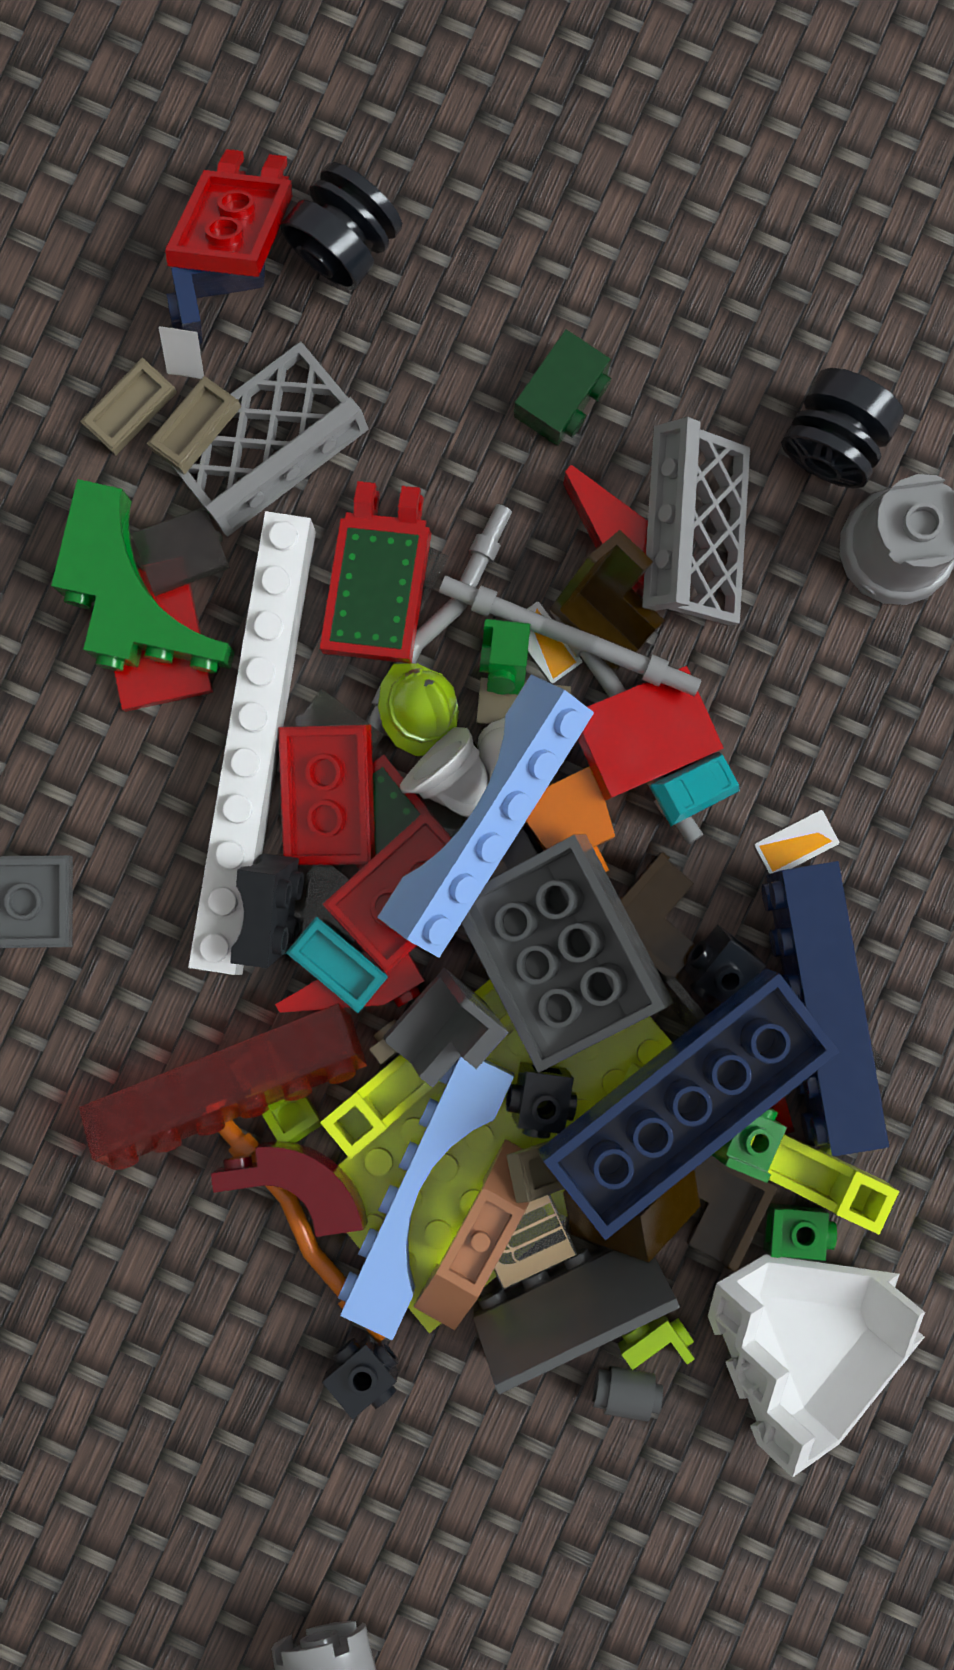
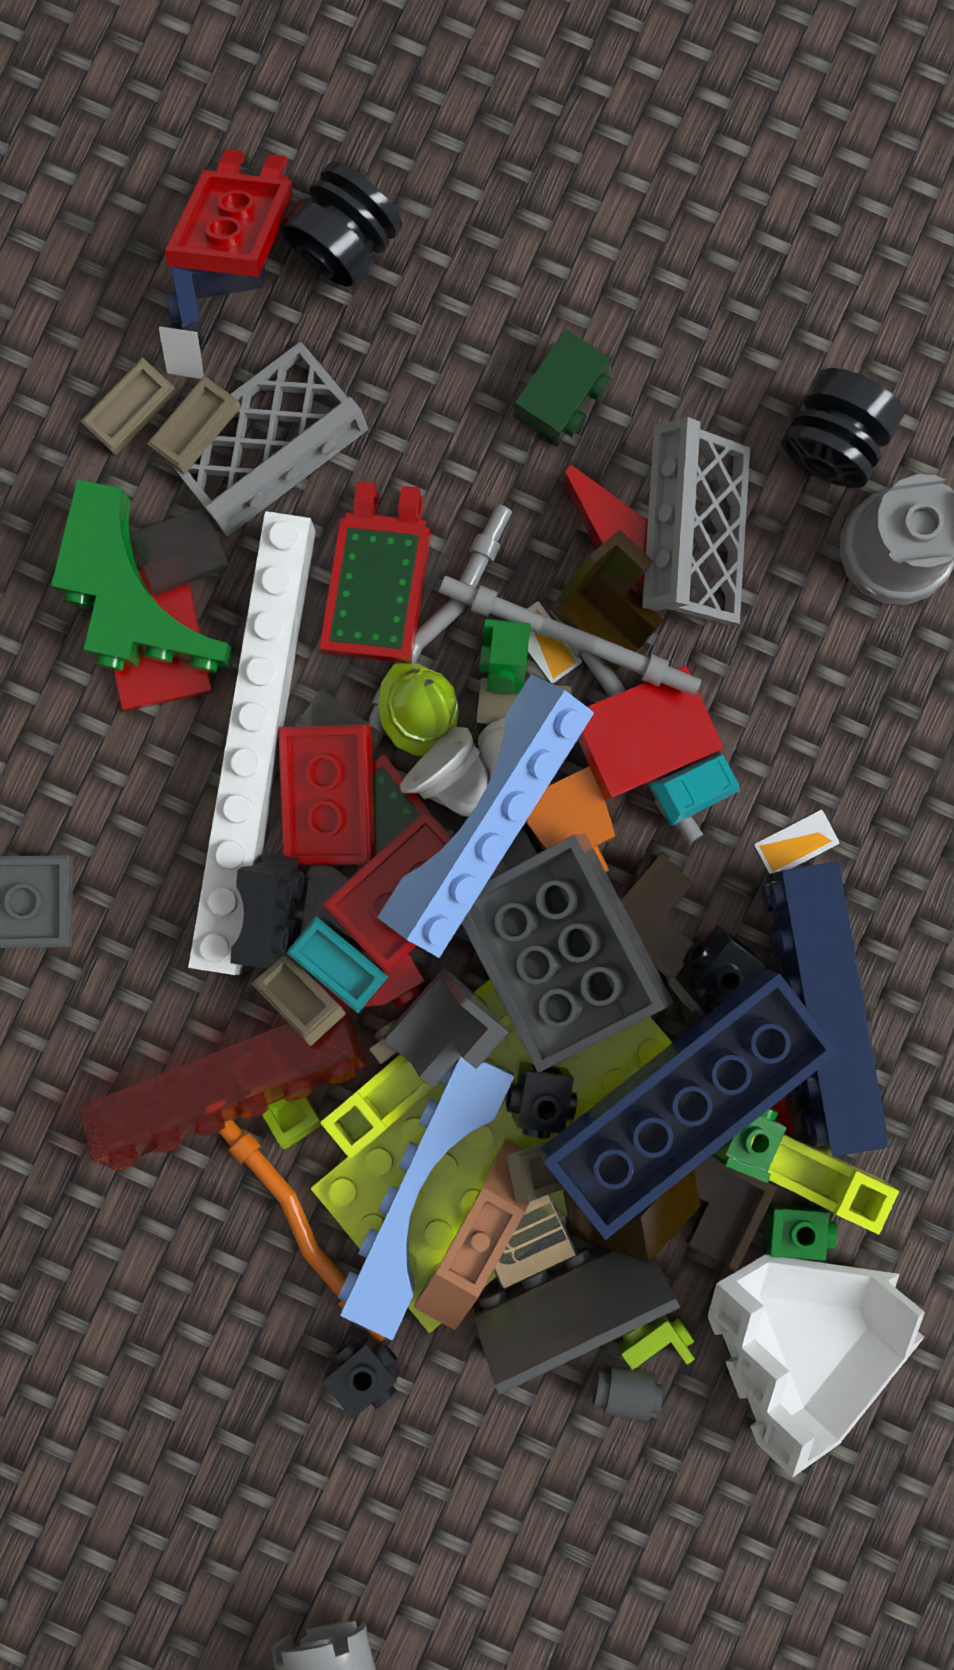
(298, 998): none -> dark tan tile
(305, 1173): dark red arch -> none

